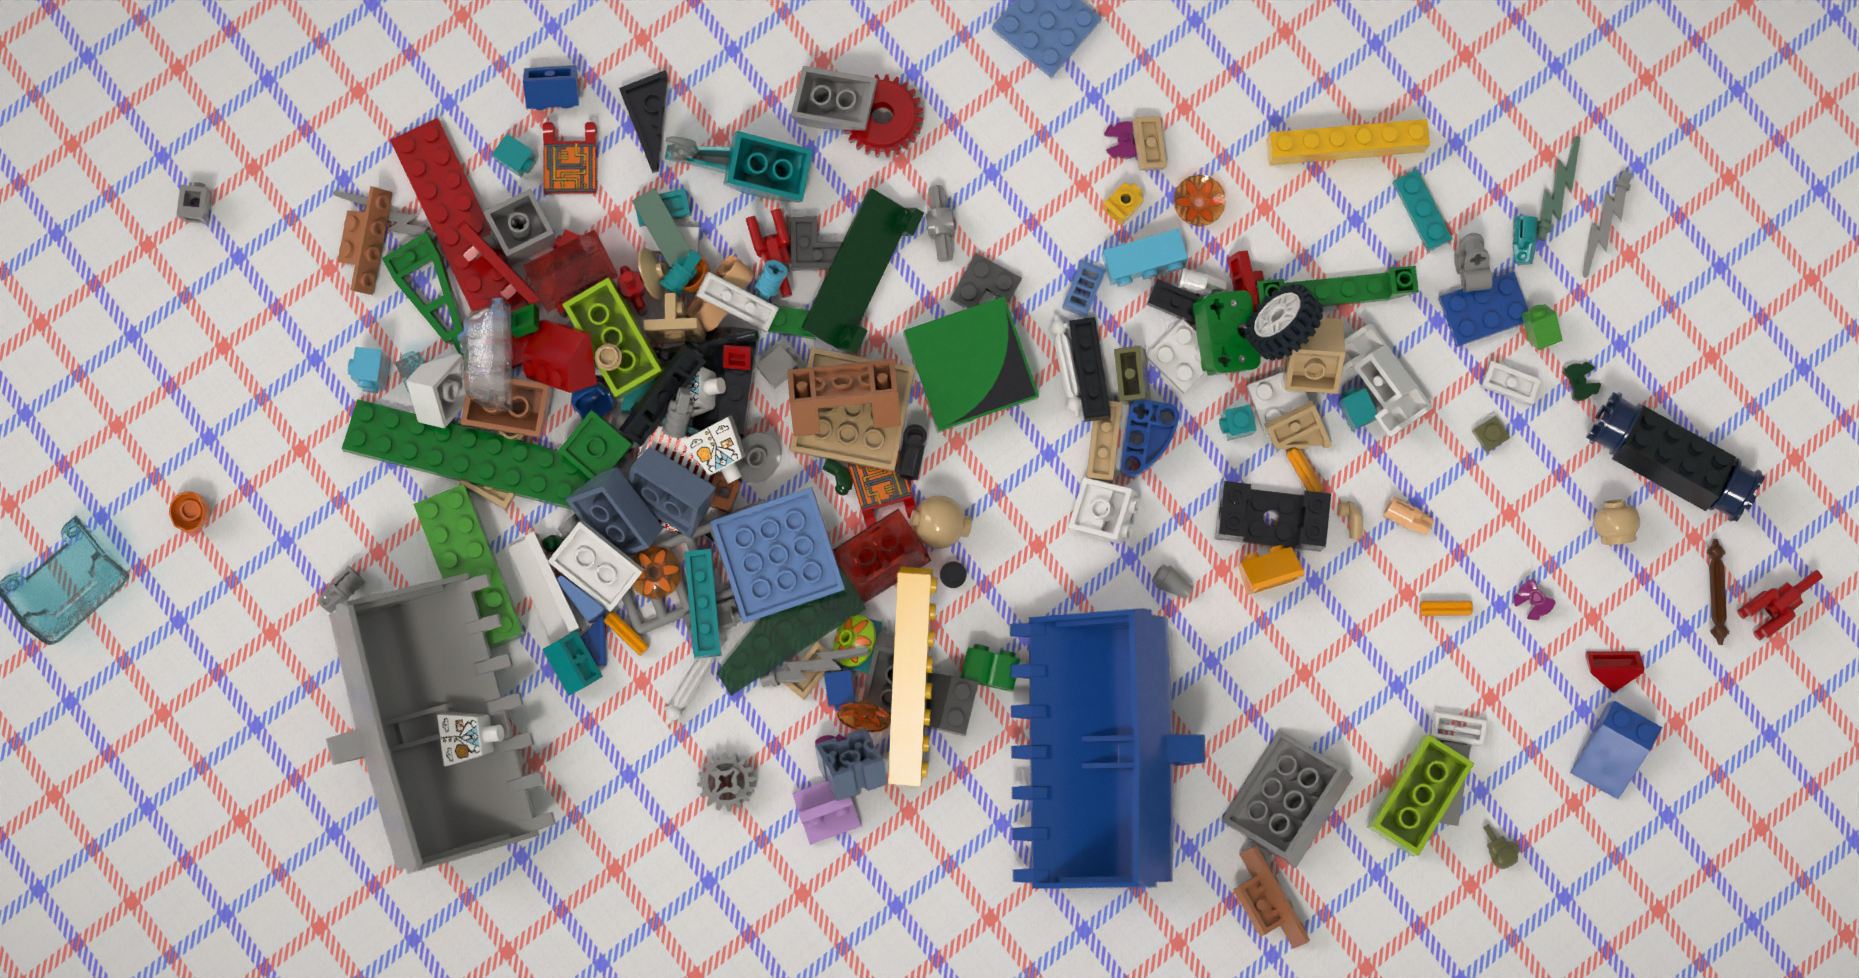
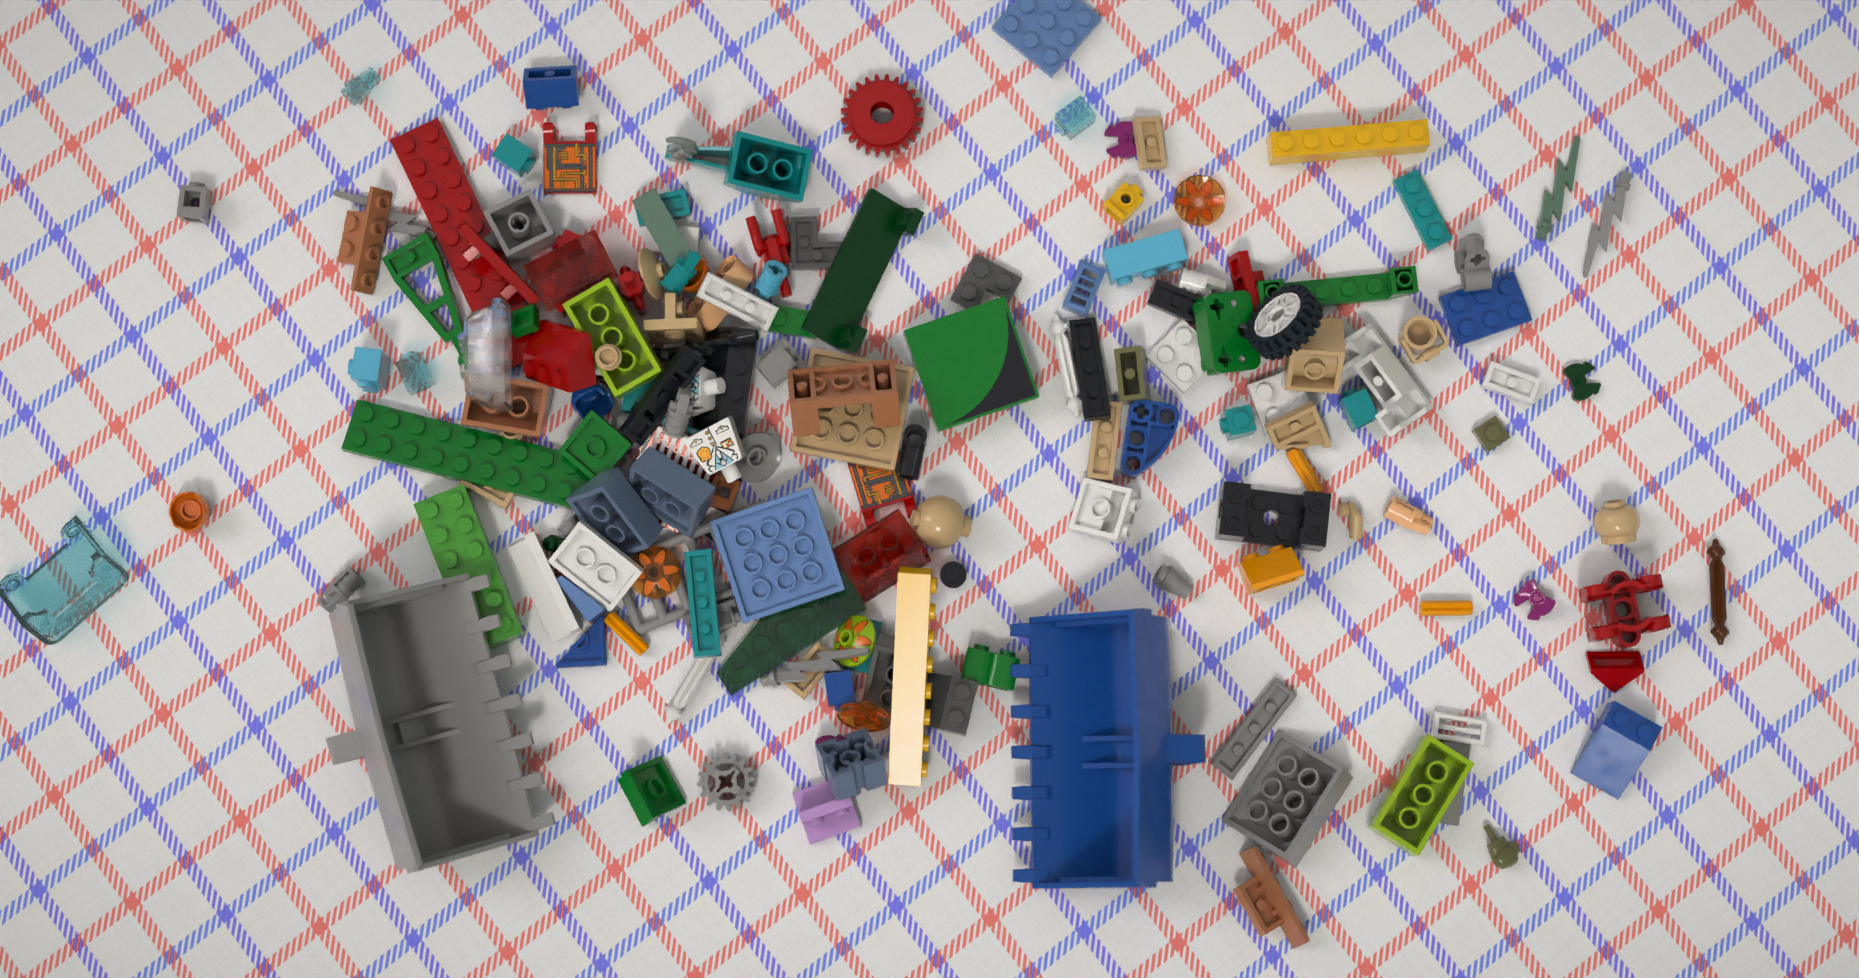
(360, 86): none -> clear light blue cone
(437, 390): white slope -> none
(467, 736): white torso -> none
(572, 663): teal hinge -> none
(646, 108): black wing -> none
(651, 790): none -> green bracket
(737, 357): red slope -> none
(833, 99): light grey slope -> none
(841, 474): dark green arm -> none
(940, 223): light grey axle -> none
(1074, 118): none -> clear light blue brick
(1253, 729): none -> light grey tile
(1418, 337): none -> tan piece
(1524, 239): teal hinge -> none
(1541, 326): bright green brick -> none
(1626, 595): none -> red piece
(1675, 457): black brick -> none
(1778, 604): red plant -> none

